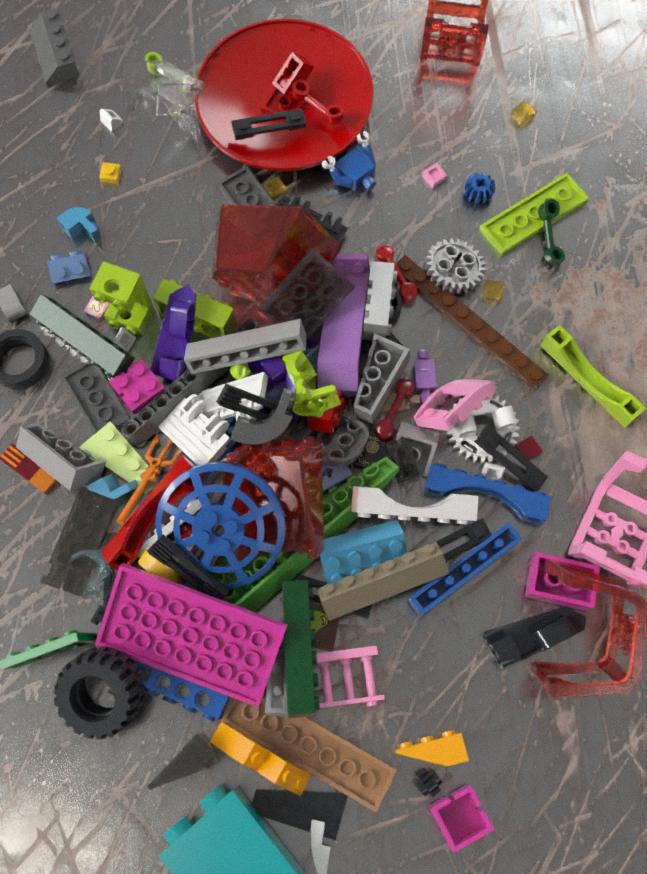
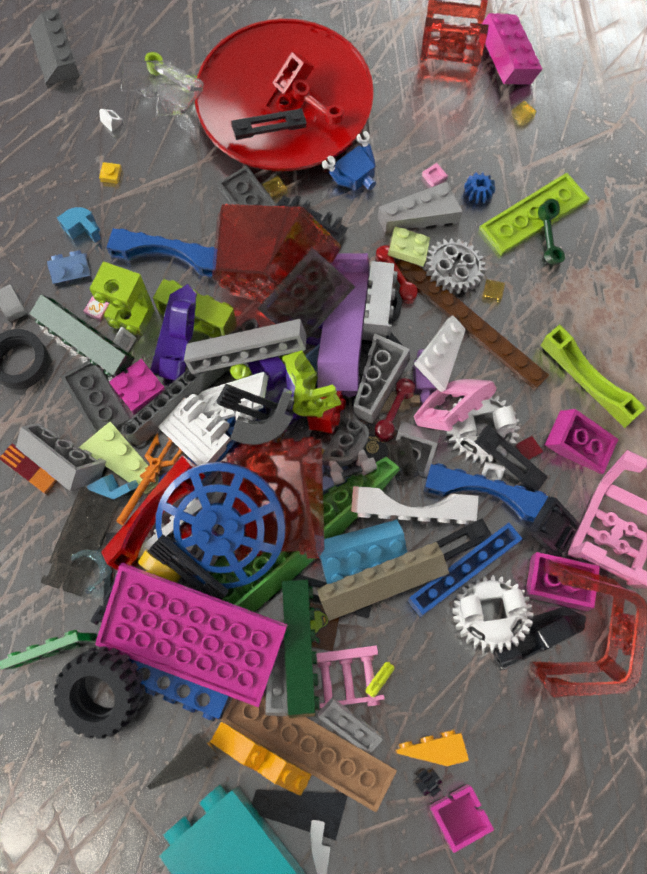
(129, 245): none -> blue arch
(350, 726): none -> light grey plate
(363, 465): none -> light grey piece
(380, 679): none -> neon yellow axle
(409, 246): none -> yellowish green plate
(422, 209): none -> light grey wedge
(440, 354): none -> white wing
(496, 632): none -> white piece
(511, 49): none -> dark pink brick
(553, 528): none -> black container
(581, 440): none -> dark pink slope

